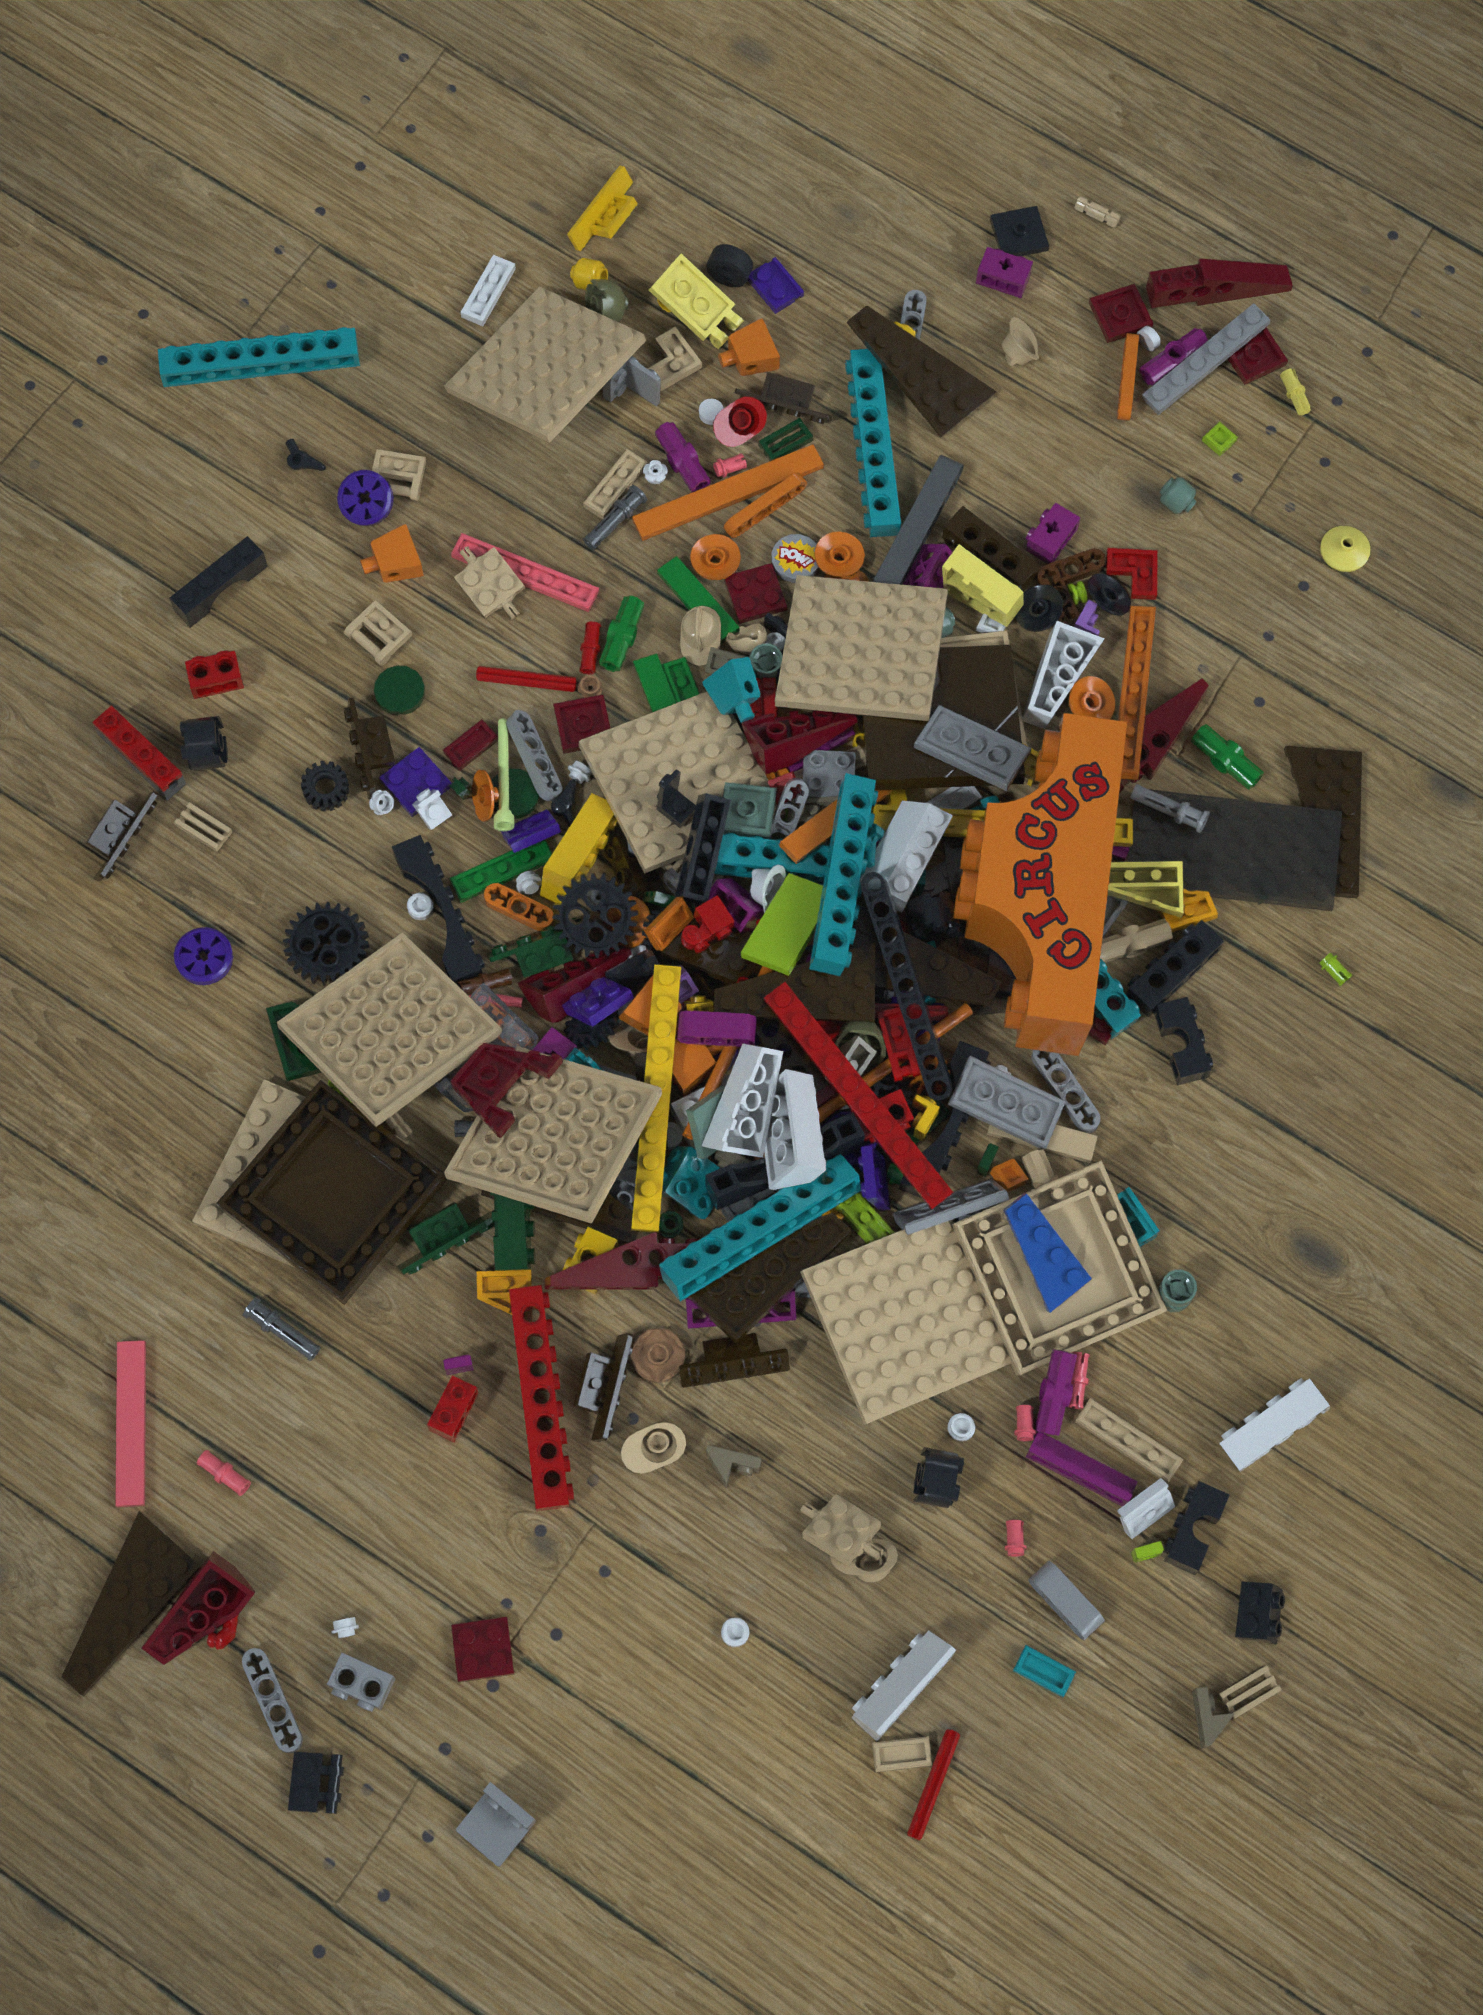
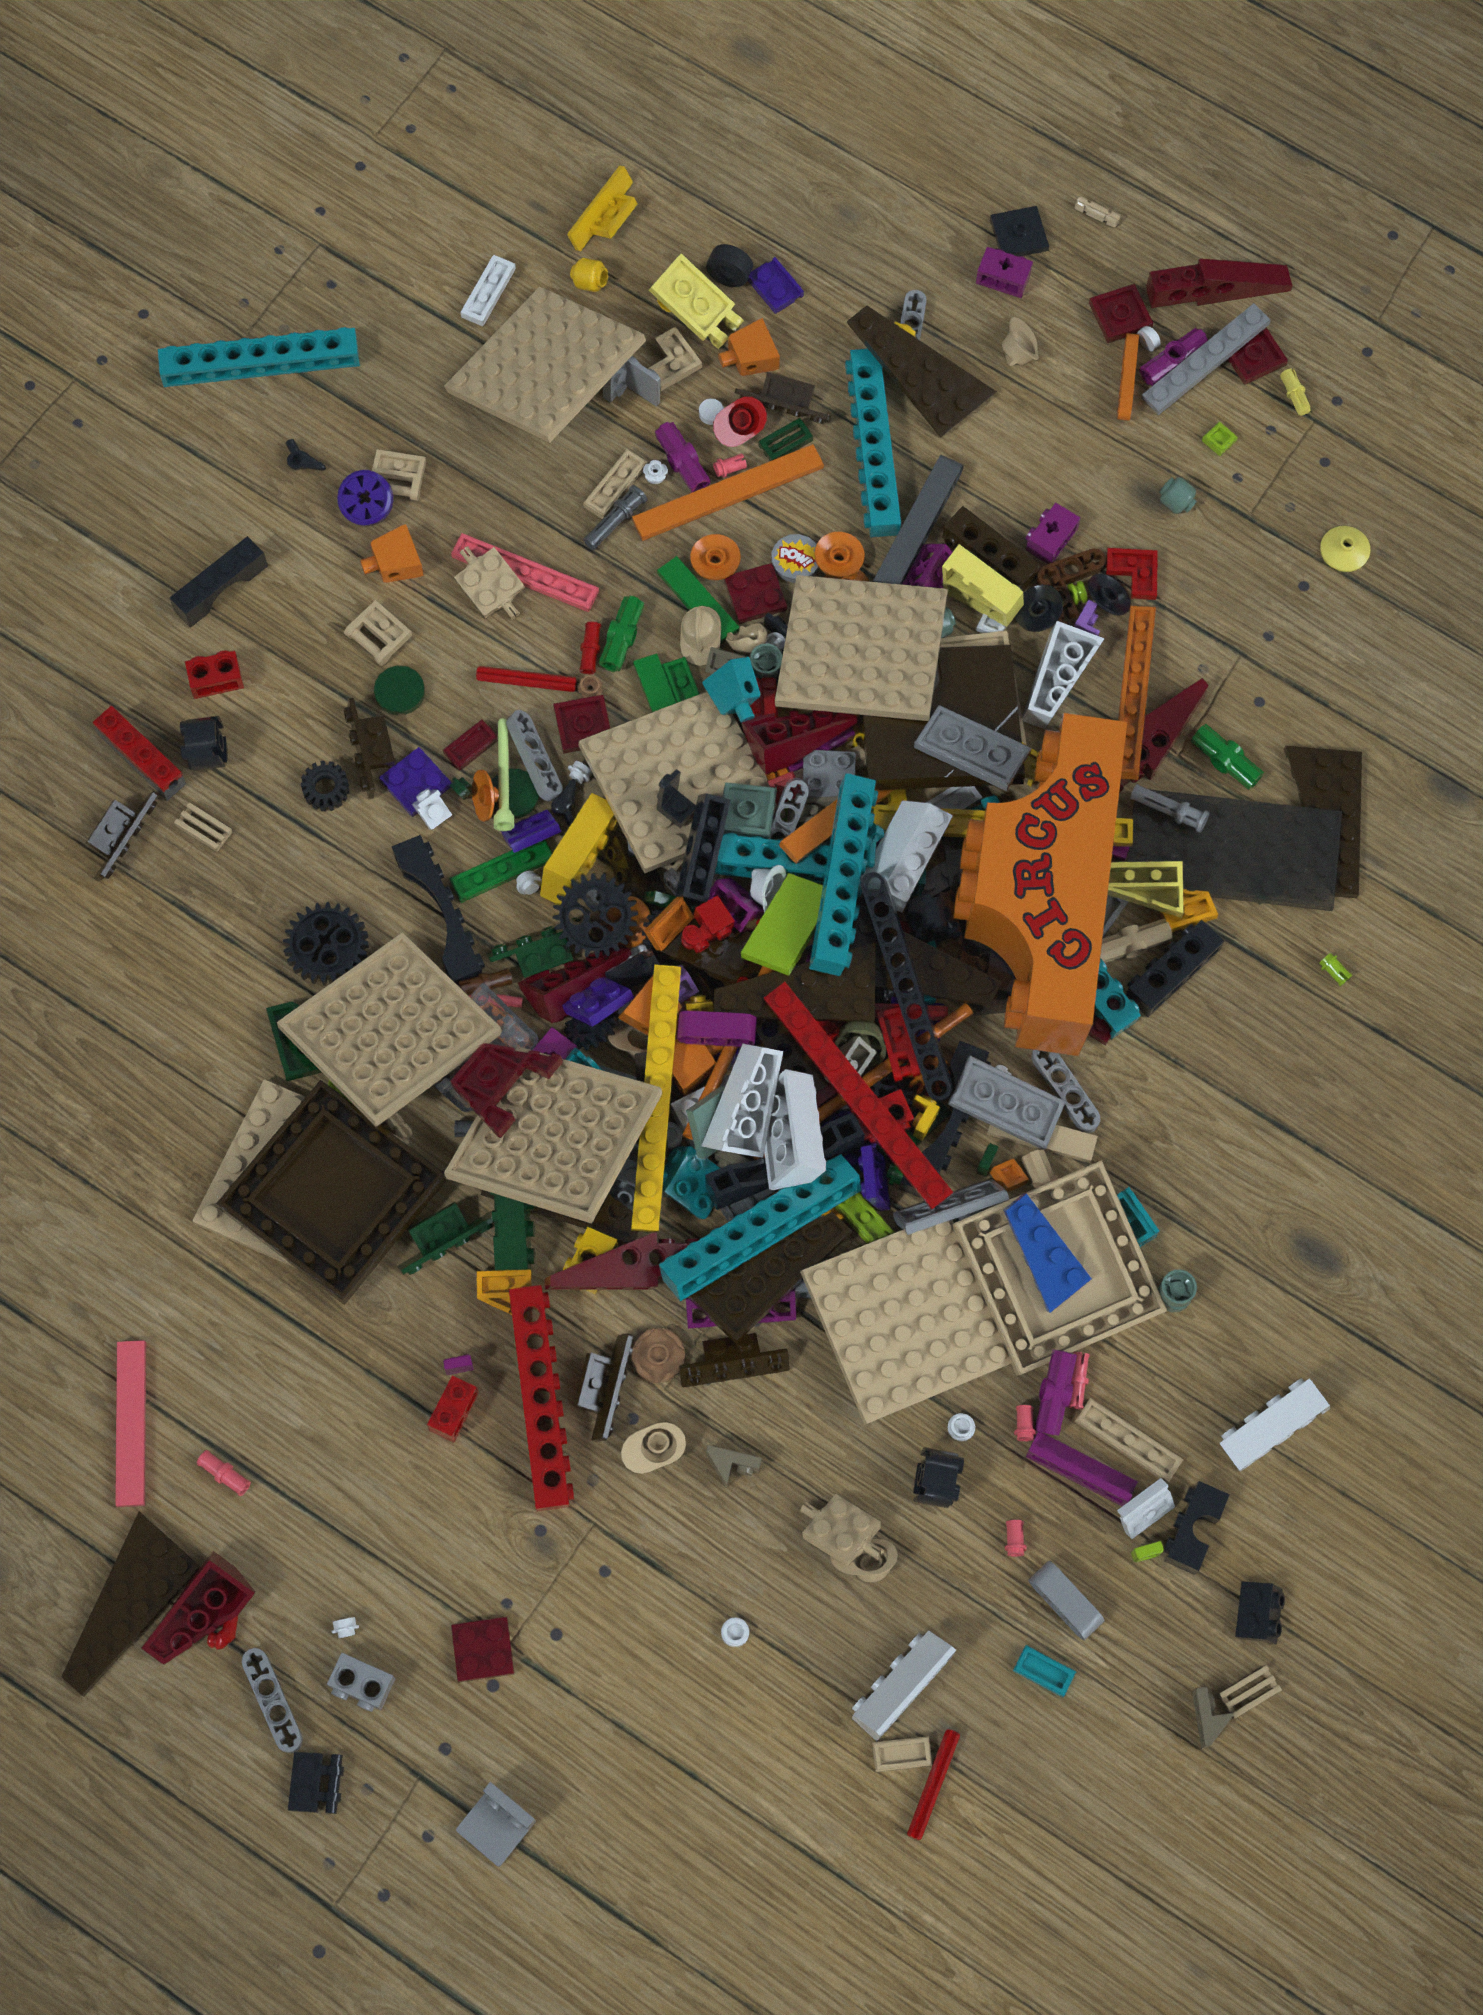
(199, 971): dark purple wheel -> none
(273, 1318): dark grey pin -> none
(386, 804): white plate -> none
(420, 906): white tile -> none
(505, 892): orange beam -> none
(606, 299): olive cylinder -> none
(674, 1217): dark green plate -> none
(765, 505): orange beam -> none
(1097, 693): orange dish -> none
(1179, 1019): black arch -> none

